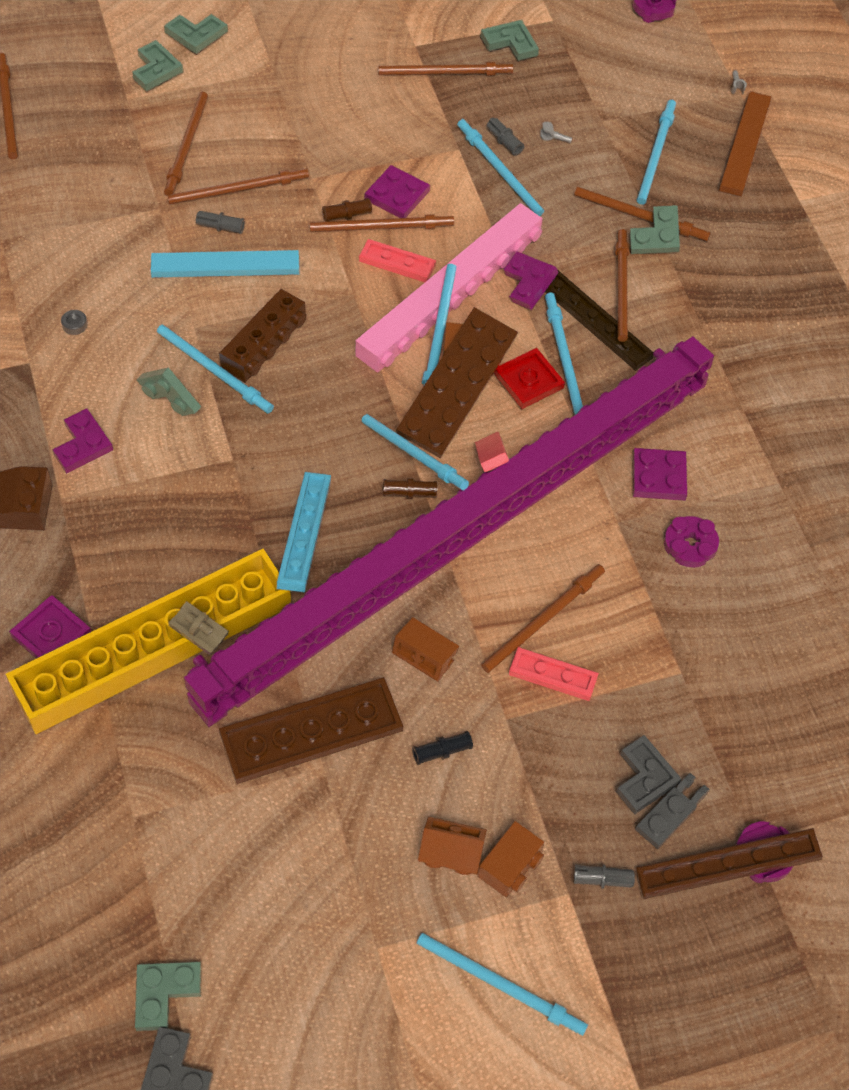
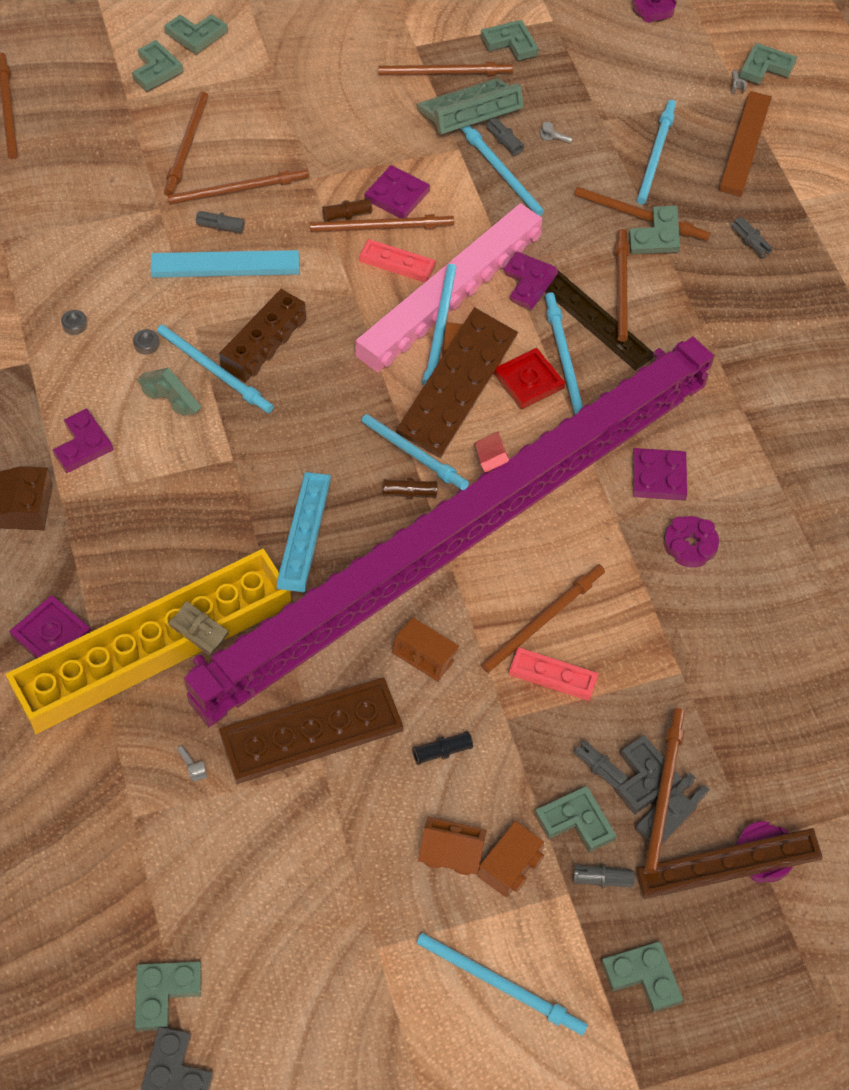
(146, 341): none -> flat silver tile
(196, 770): none -> light grey hand
(472, 104): none -> sand green fence
(577, 811): none -> sand green plate
(600, 765): none -> dark grey axle
(651, 969): none -> sand green plate
(674, 738): none -> dark orange bar
(752, 237): none -> dark grey axle
(767, 59): none -> sand green plate

